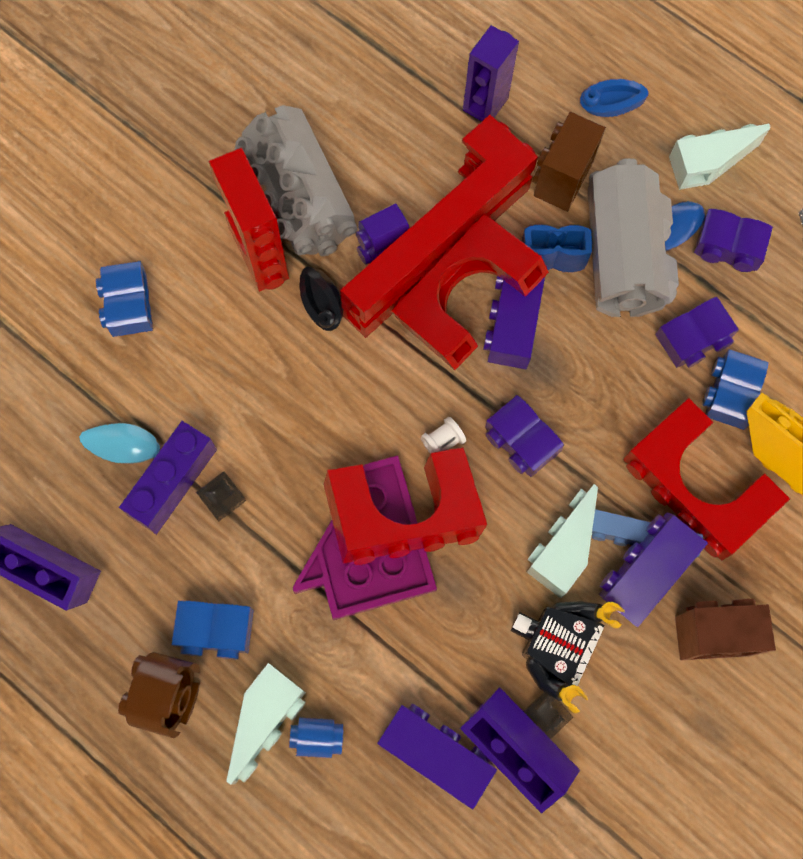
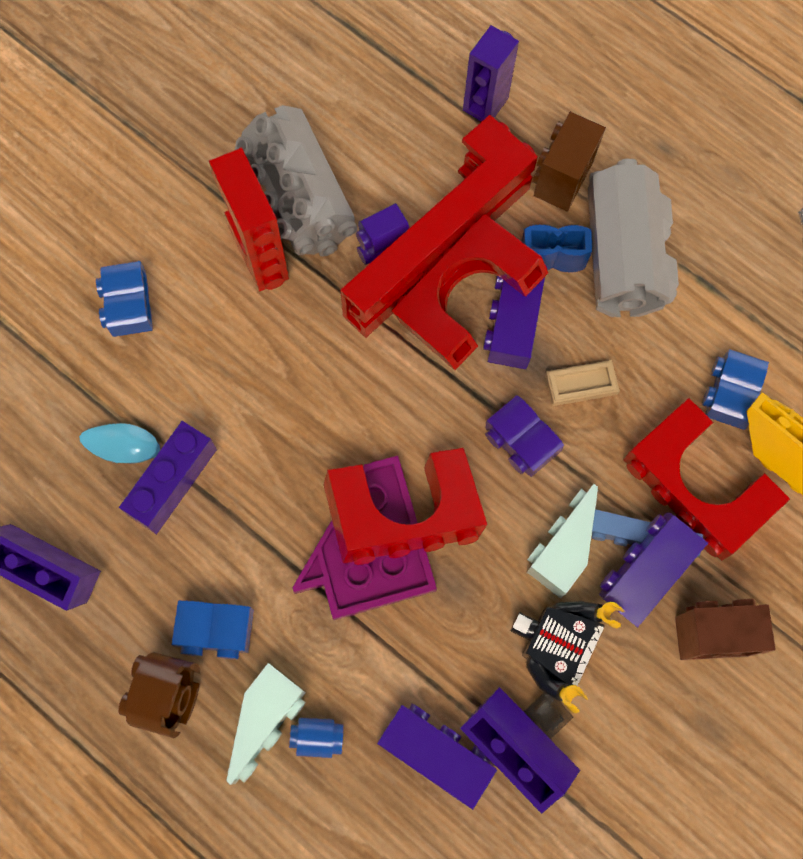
(221, 496): clear smoke tile -> none
(320, 298): black arm -> none
(444, 437): white bush -> none
(582, 383): none -> tan tile
(613, 97): blue arm -> none
(686, 221): blue arm -> none
(697, 332): dark purple brick -> none
(706, 157): light aqua slope -> none
(733, 240): dark purple brick -> none

